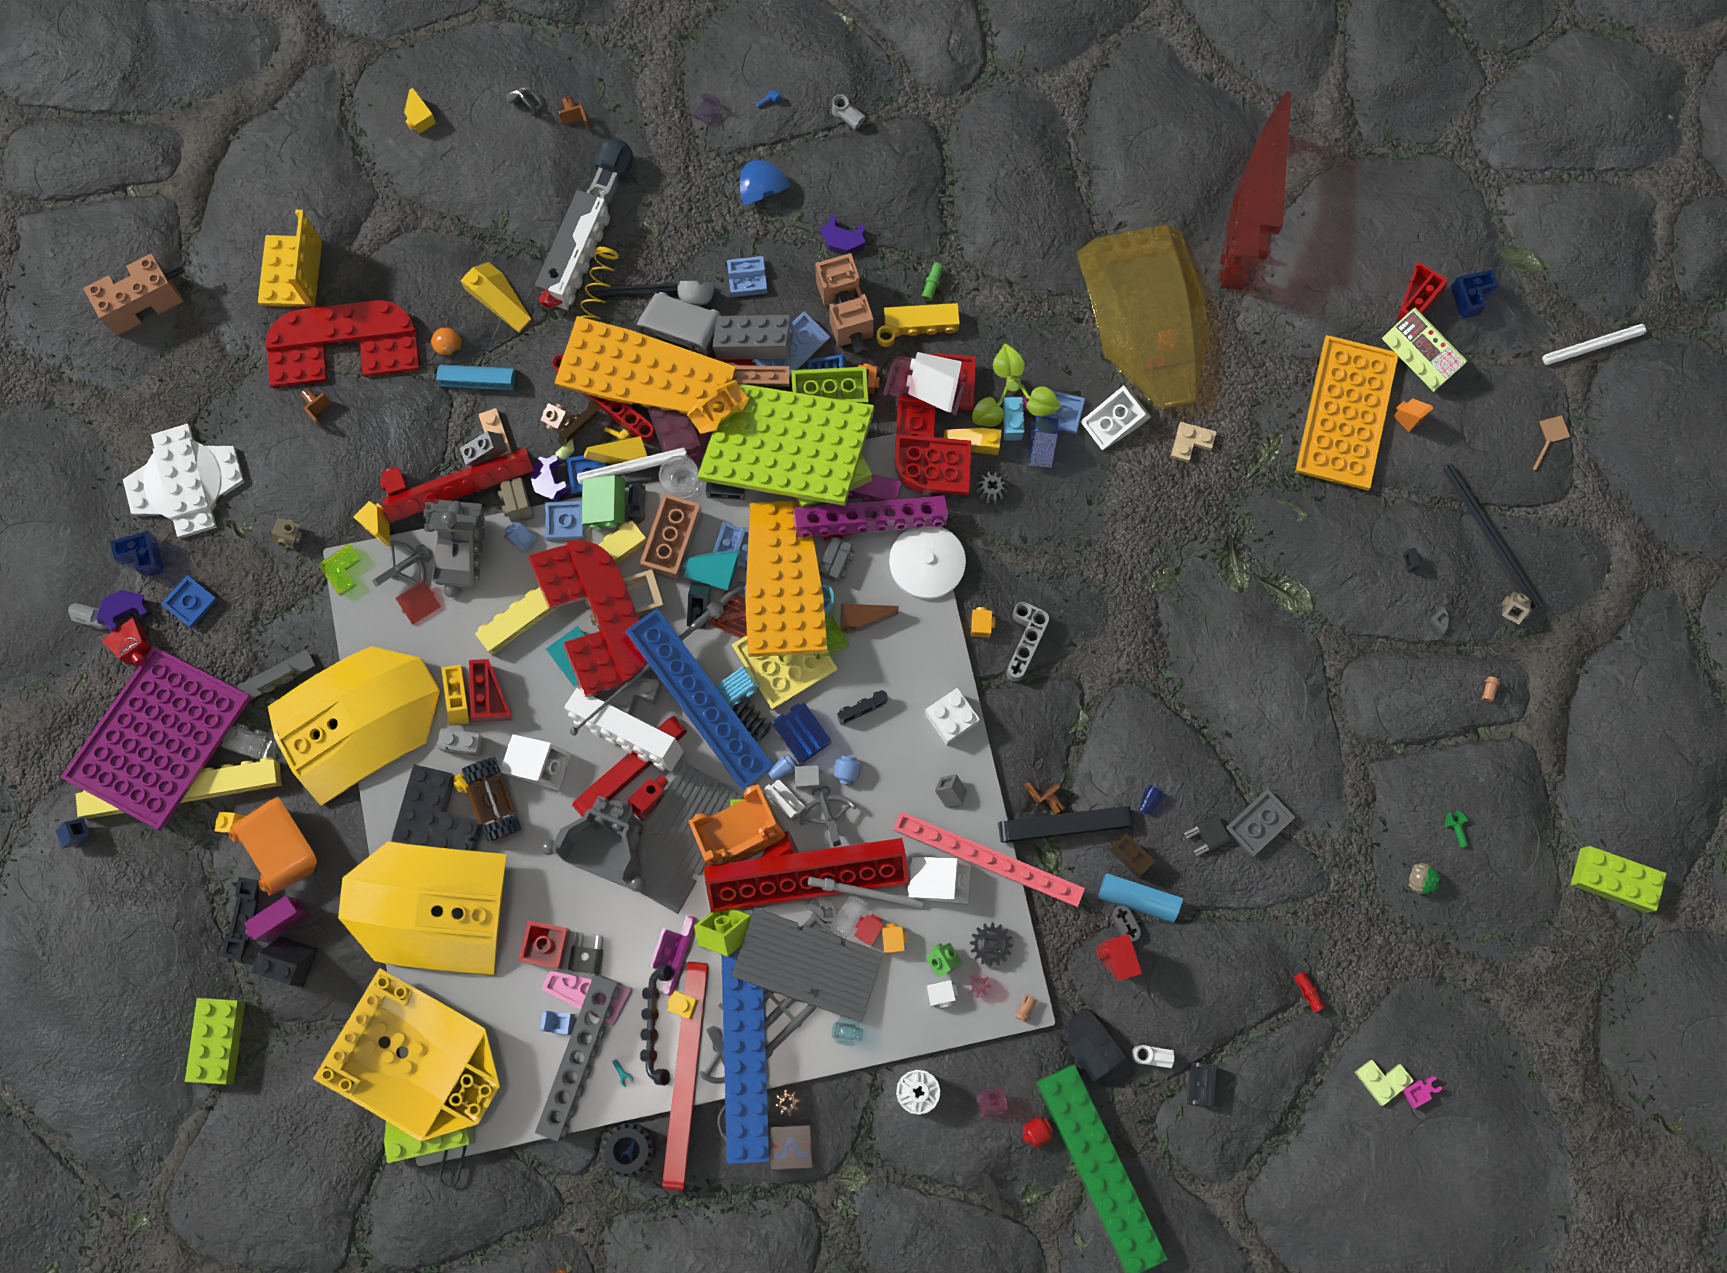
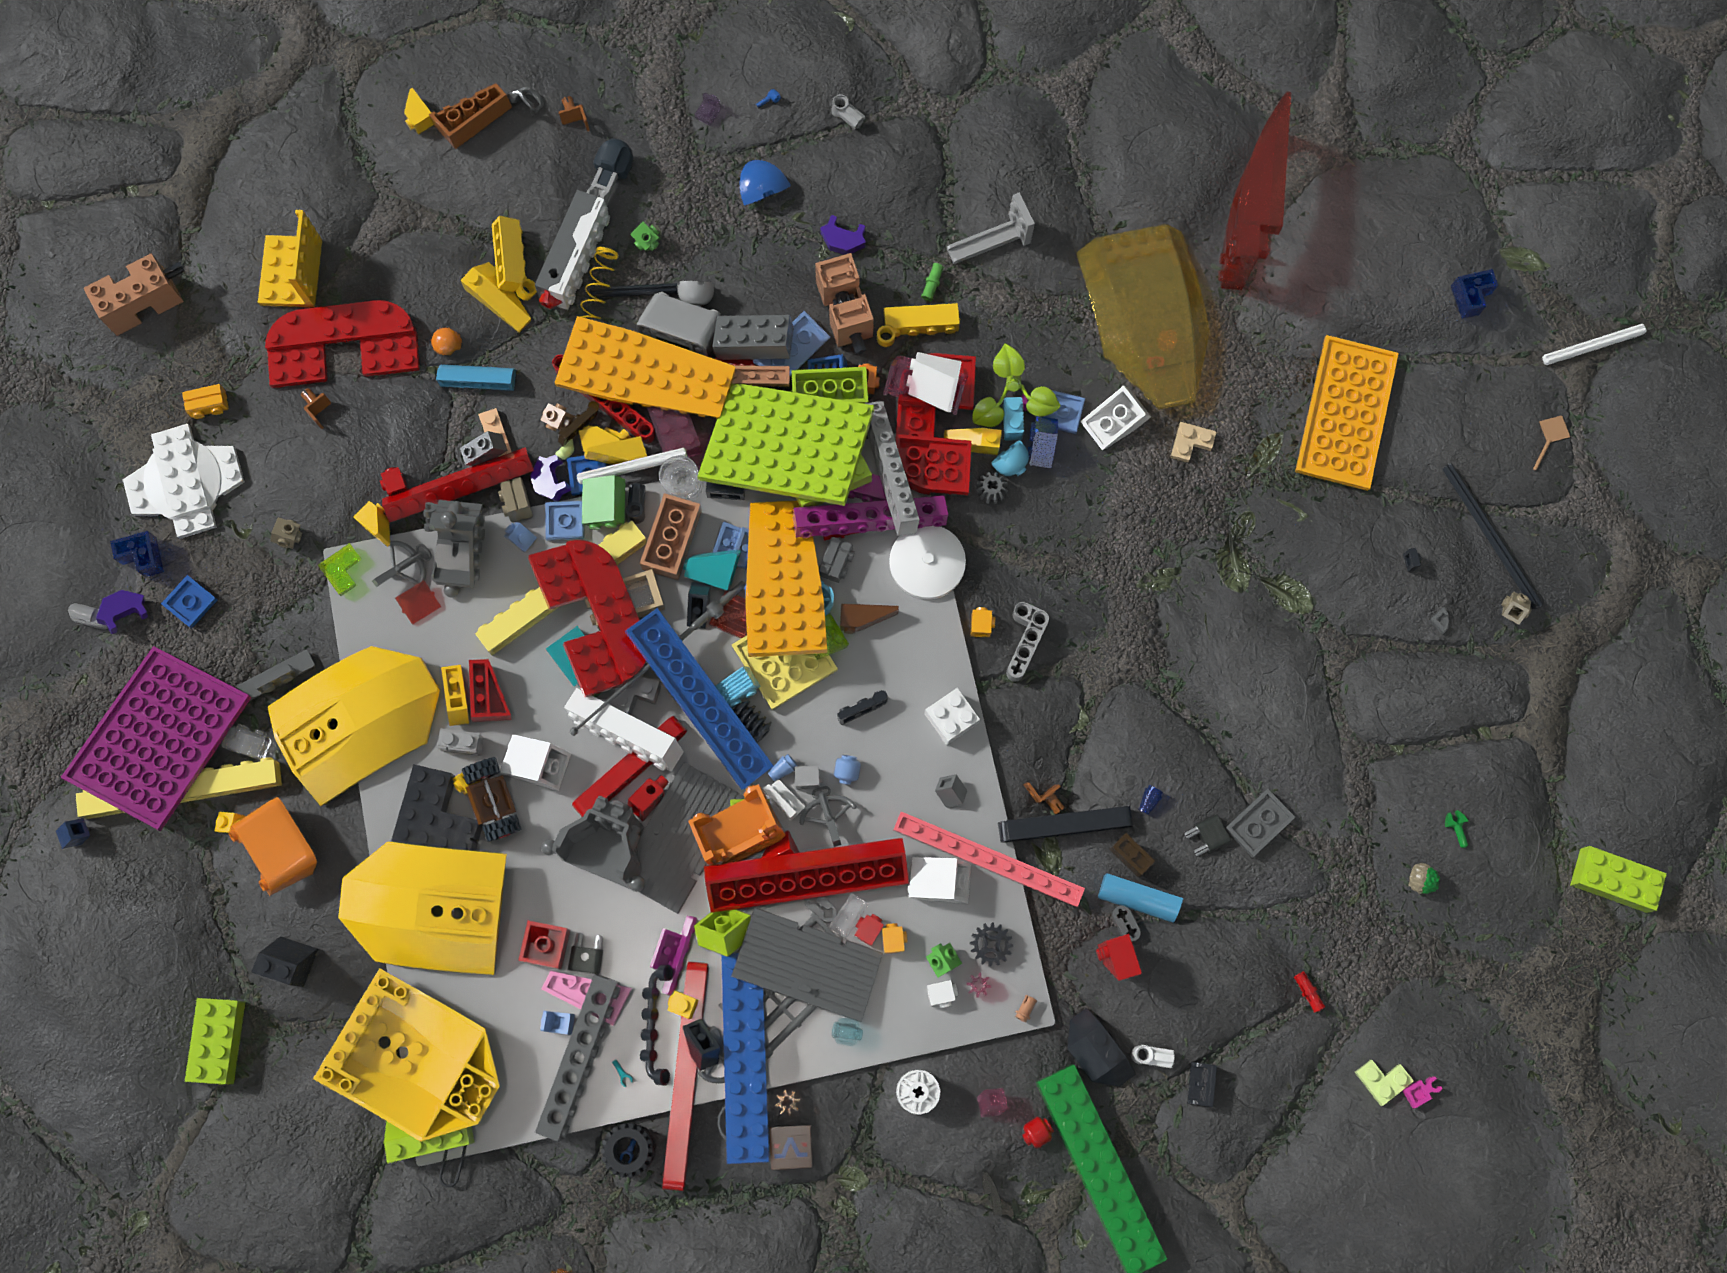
(129, 643): red torso -> none
(205, 401): none -> light orange brick
(245, 909): black slope -> none
(275, 919): magenta brick -> none
(471, 115): none -> dark orange wedge
(509, 258): none -> yellow hinge
(595, 436): none -> yellow slope
(640, 233): none -> bright green brick
(701, 1044): none -> black slope
(706, 418): light orange piece -> none
(747, 276): medium blue slope -> none
(801, 733): clear blue brick -> none
(829, 885): light grey bar -> none
(892, 472): none -> light grey brick
(1012, 460): none -> medium azure cylinder
(1019, 227): none -> light grey bracket
(1412, 413): orange slope -> none
(1423, 290): red wedge -> none
(1424, 349): slope -> none
(1490, 689): nougat pin -> none

